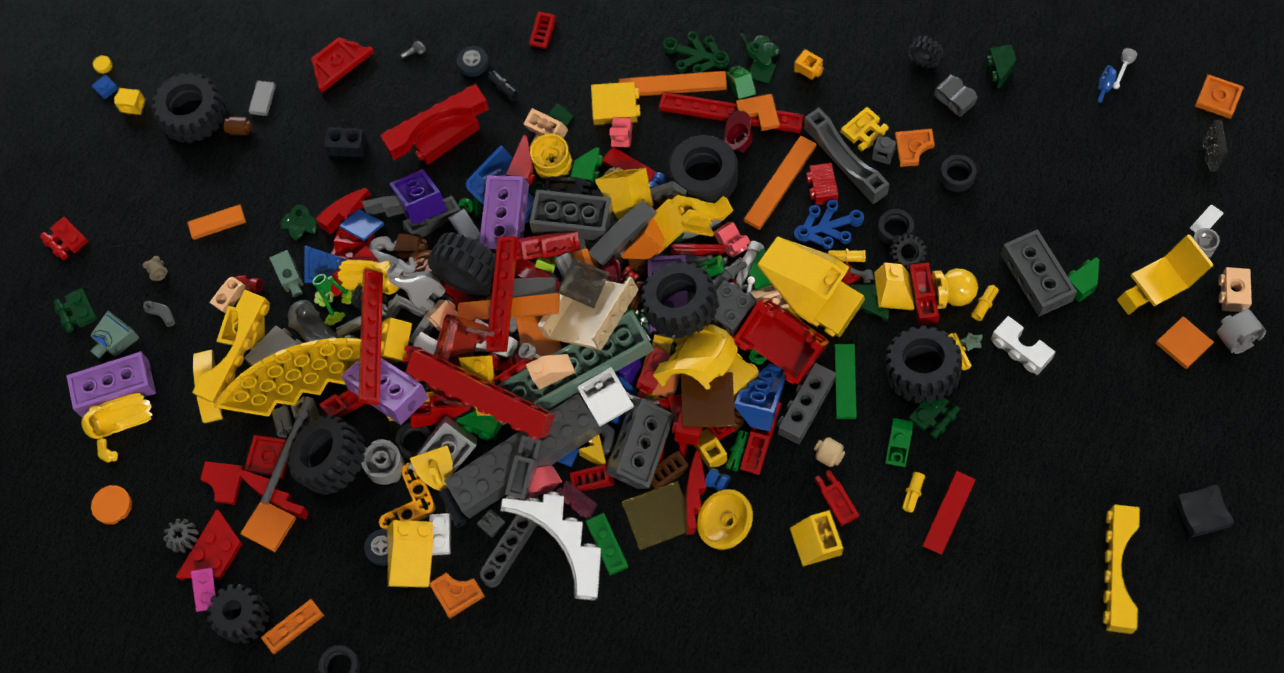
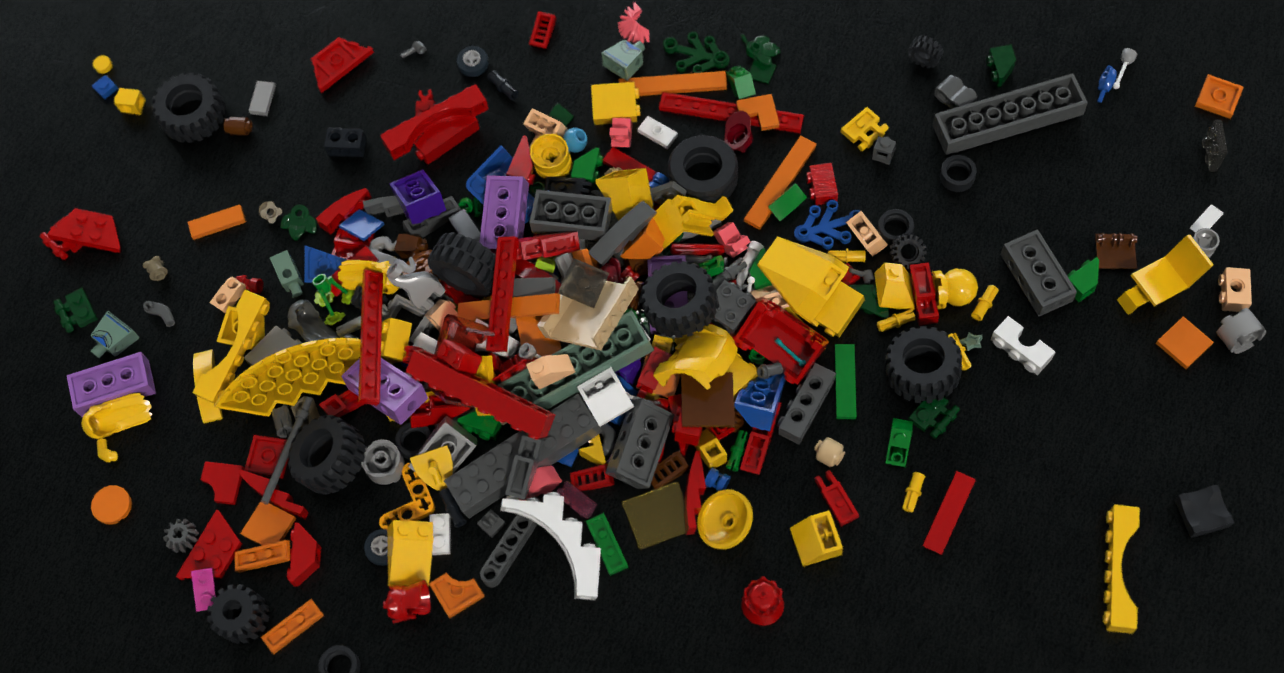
(87, 229): none -> red wing
(262, 556): none -> orange tile
(274, 211): none -> dark tan brick
(303, 556): none -> red slope
(408, 600): none -> red hat
(425, 103): none -> red plate
(459, 356): none -> red brick
(575, 139): none -> dark azure piece
(624, 58): none -> sand green torso
(631, 28): none -> coral hair
(657, 132): none -> white plate
(762, 602): none -> red hat
(765, 371): none -> dark grey pin
(787, 202): none -> green slope
(802, 363): none -> teal hinge
(808, 64): light orange brick -> none
(867, 180): dark grey arch -> none
(867, 233): none -> light nougat brick
(896, 320): none -> yellow axle
(912, 144): orange tile -> none
(1009, 114): none -> dark grey brick
(1116, 251): none -> reddish brown hinge

